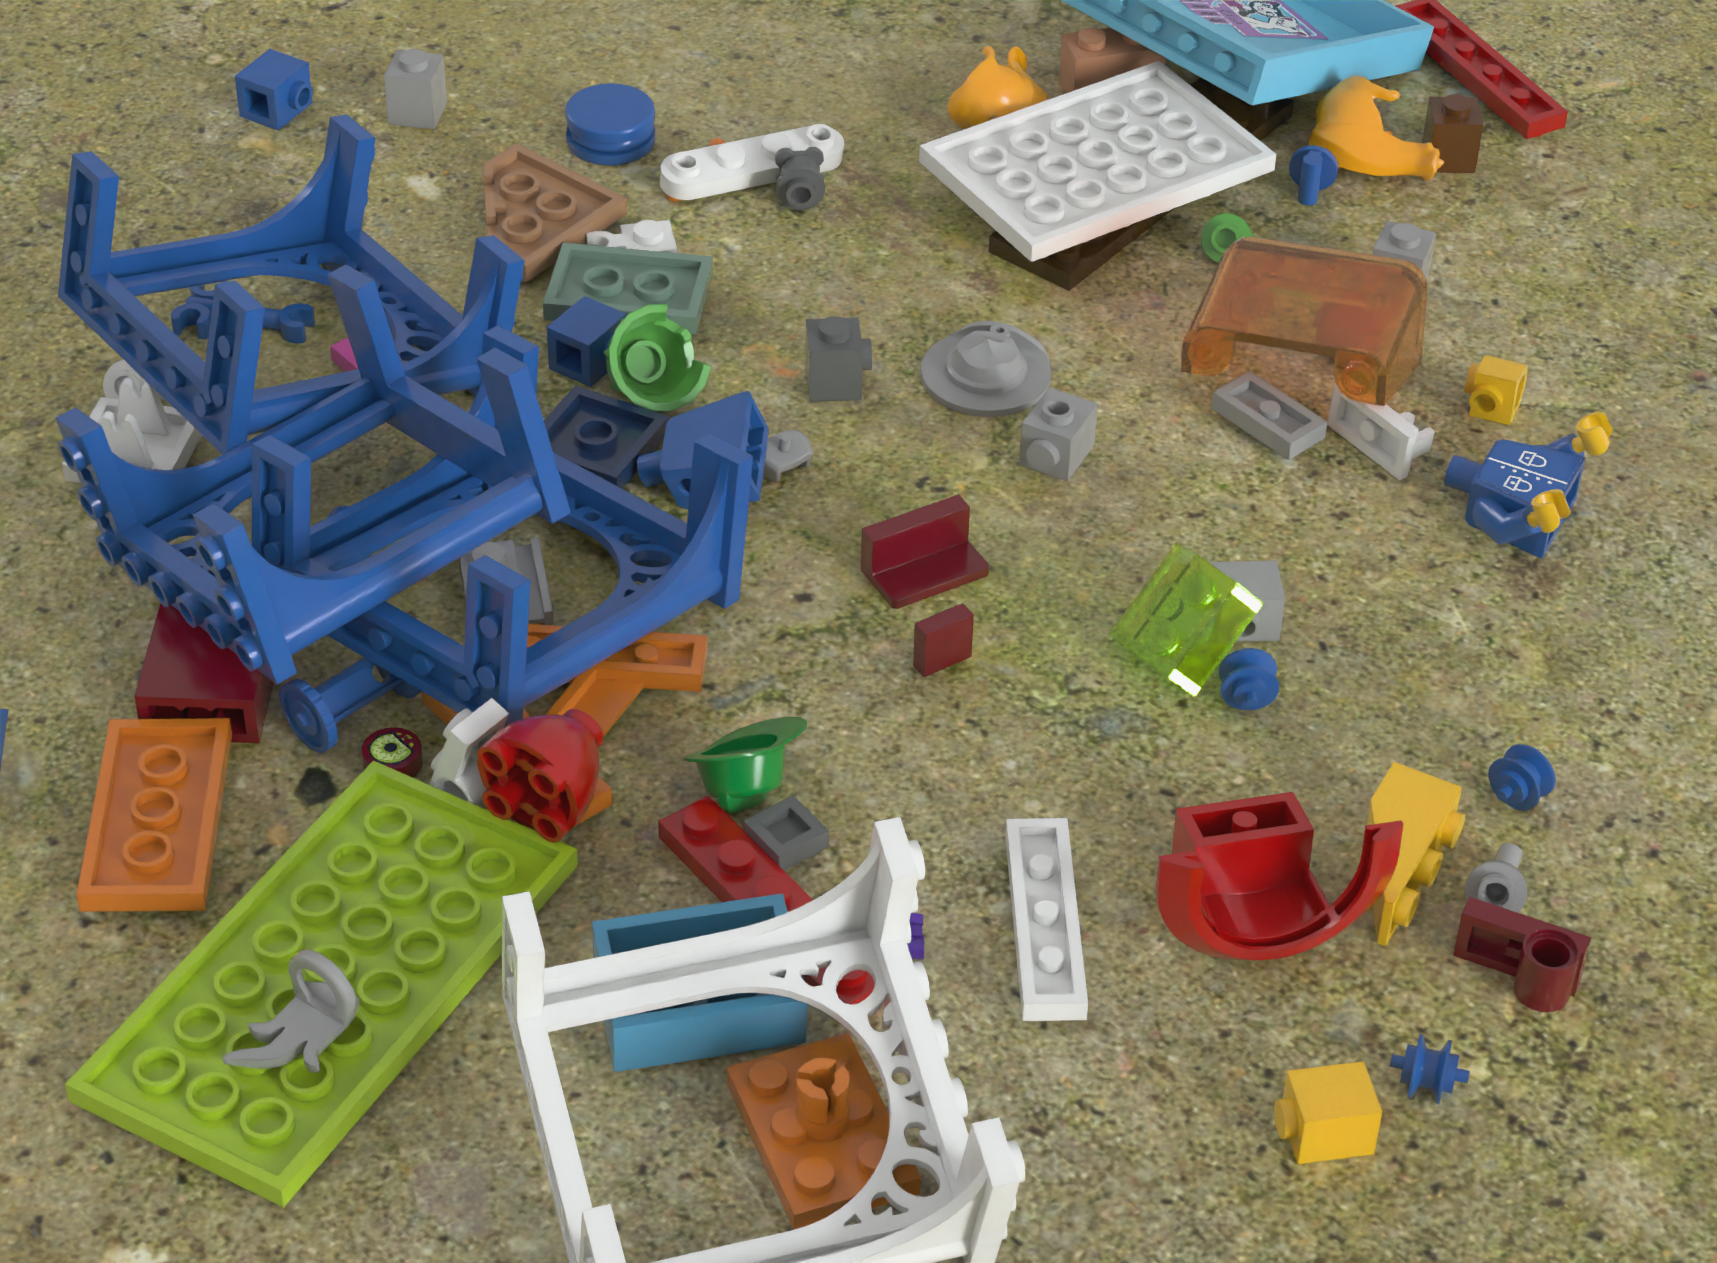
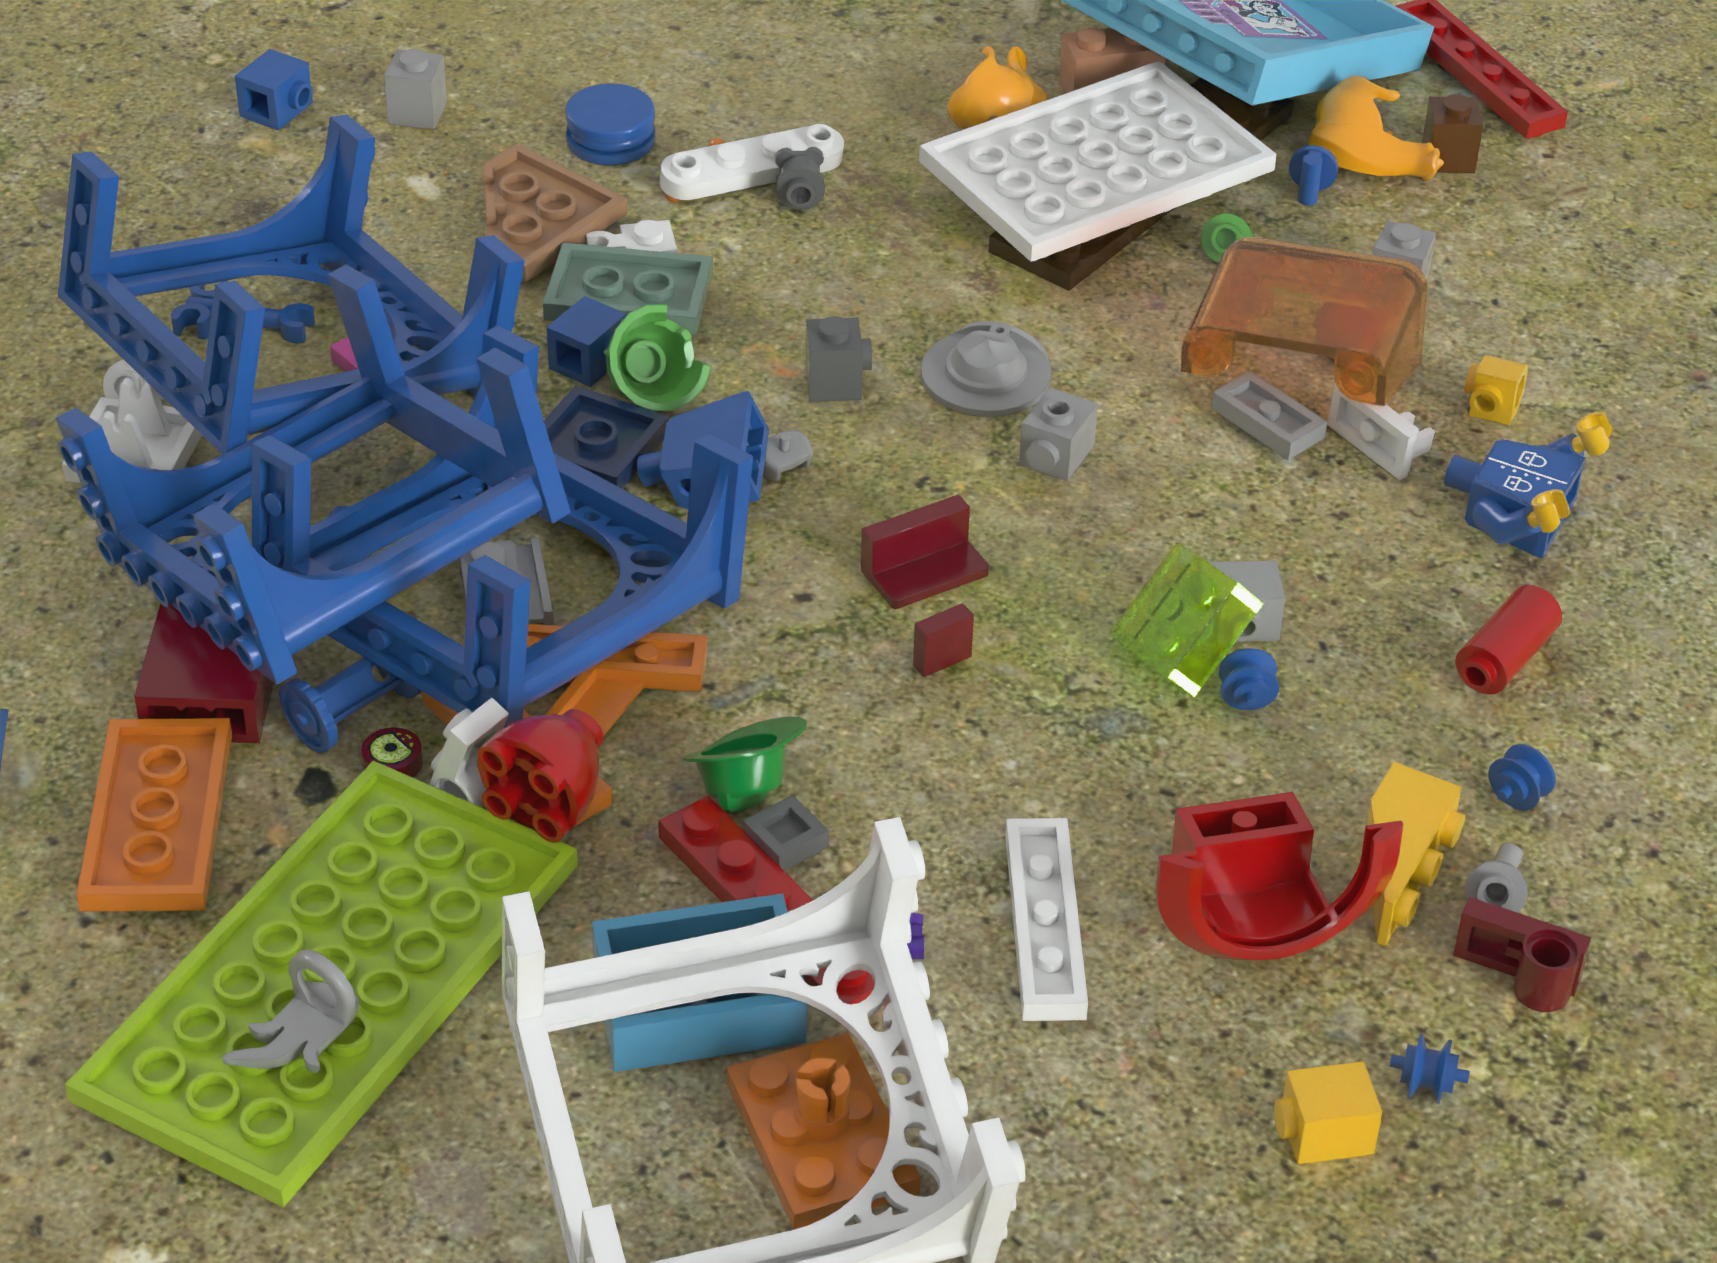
(1508, 639): none -> red brick

